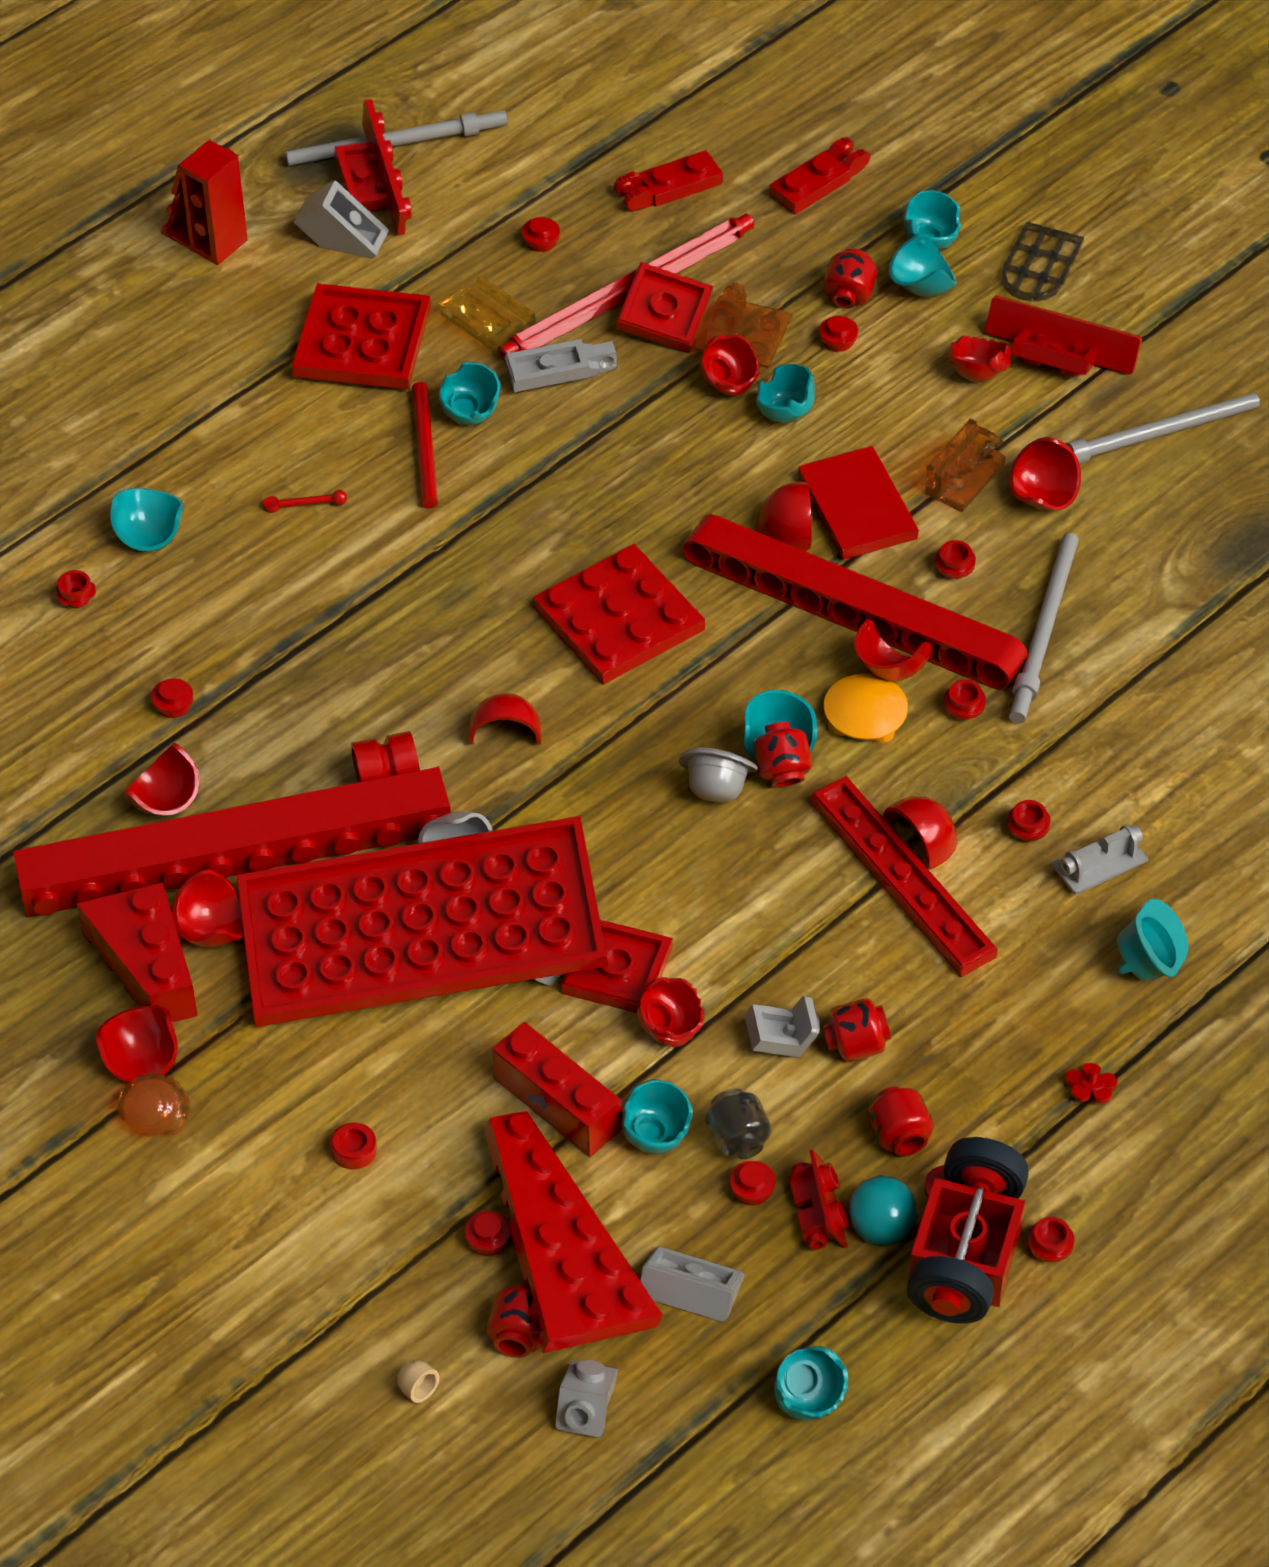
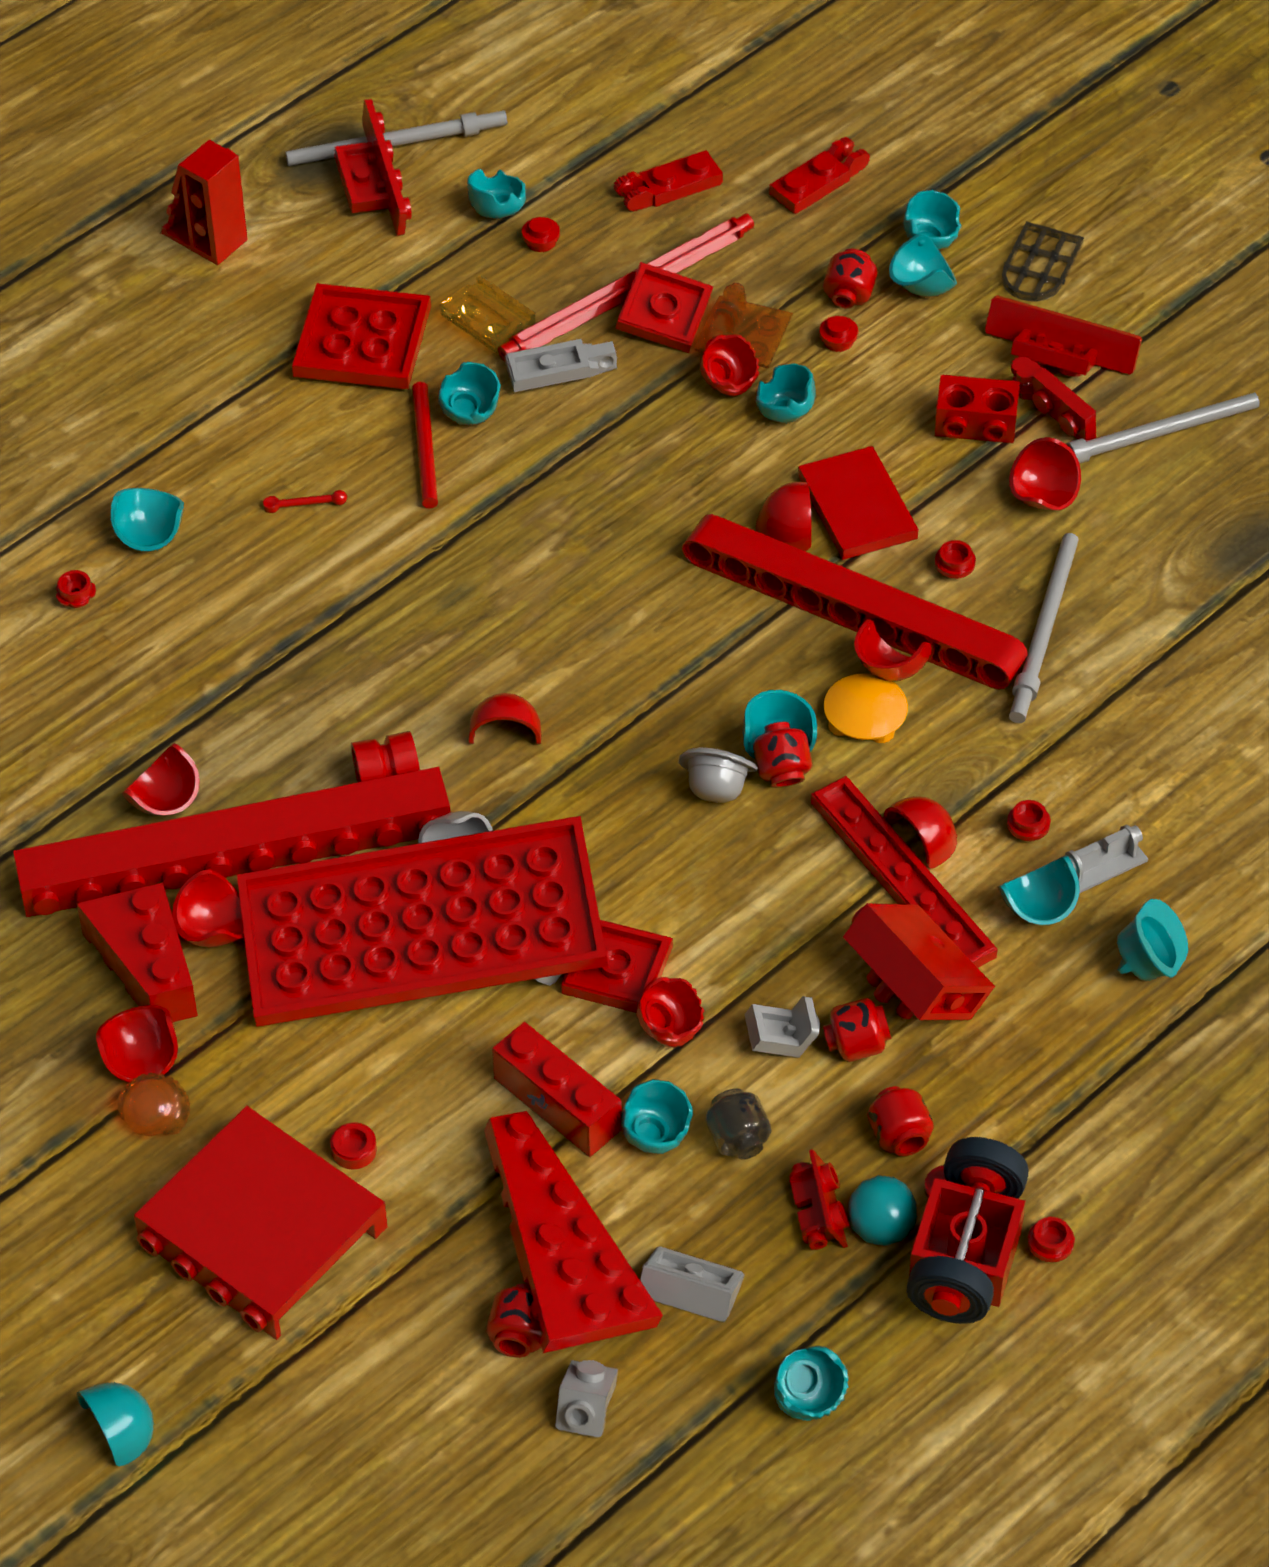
(122, 1417): none -> teal helmet
(172, 697): red plate -> none
(257, 1219): none -> red panel
(340, 222): light grey slope -> none
(417, 1380): tan hinge -> none
(487, 1232): red plate -> none
(495, 195): none -> teal hair
(618, 613): red plate -> none
(752, 1182): red plate -> none
(916, 963): none -> red piece
(964, 466): clear orange hinge -> none
(964, 699): red plate -> none
(977, 408): none -> red brick
(978, 358): red hair -> none
(1045, 893): none -> teal helmet
(1054, 398): none -> red hinge
(1090, 1083): red plant -> none

